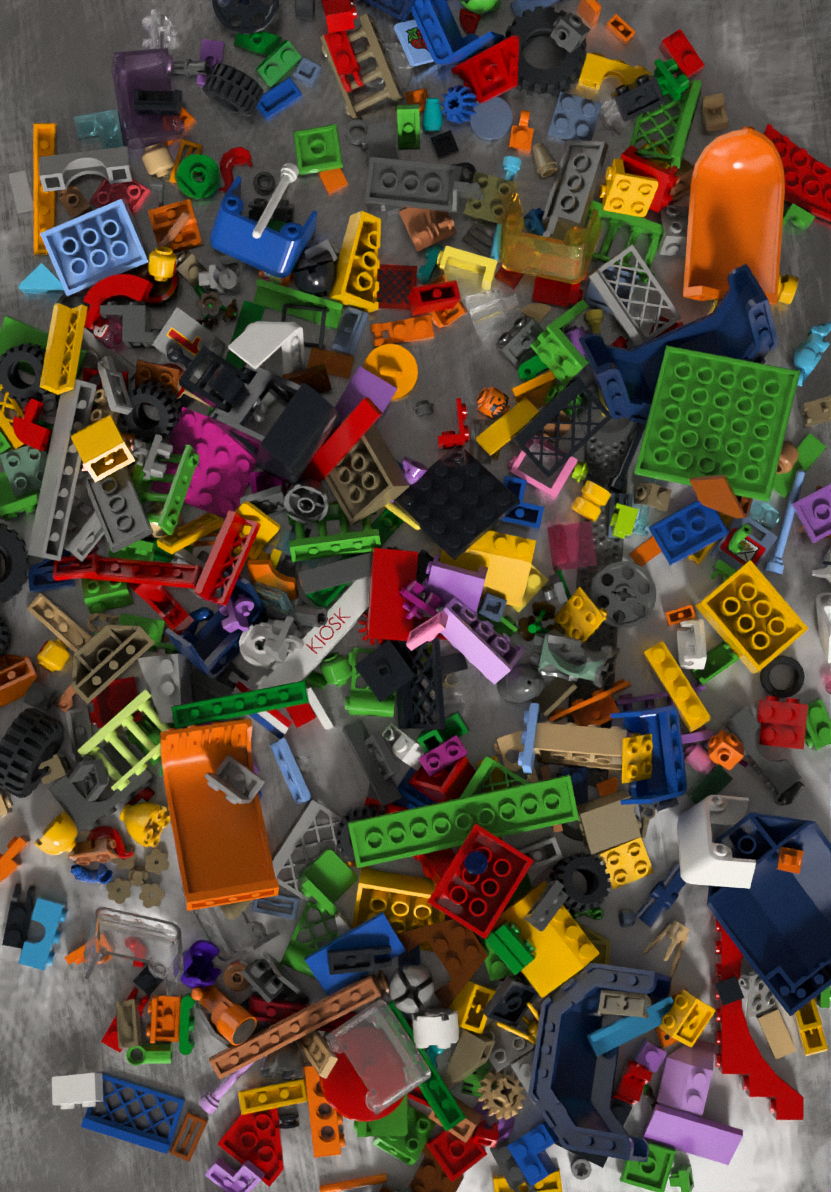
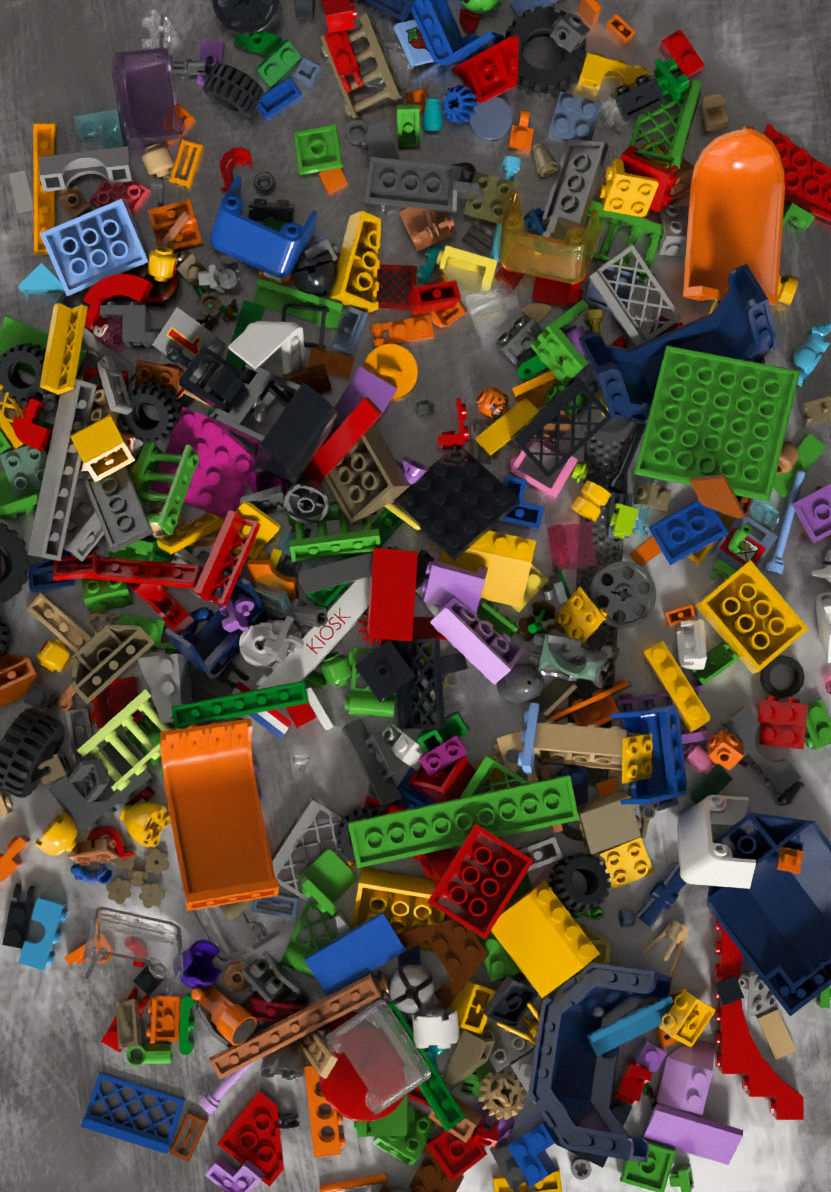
(77, 1089): white brick -> none
(152, 466): light grey hips -> none
(158, 102): black hinge -> none
(210, 177): green plate -> none
(235, 780): light grey bracket -> none
(272, 1096): yellow tile -> none
(288, 175): white piece -> none
(290, 771): light blue tile -> none
(357, 959): black hinge -> none
(412, 592): magenta hips -> none
(427, 630): bright pink plate -> none
(444, 145): black tile -> none
(475, 862): clear blue plate -> none
(492, 607): sand blue tile -> none
(511, 946): green brick -> none
(546, 906): dark grey bracket -> none
(624, 1003): dark tan hinge -> none
(810, 1029): yellow slope -> none

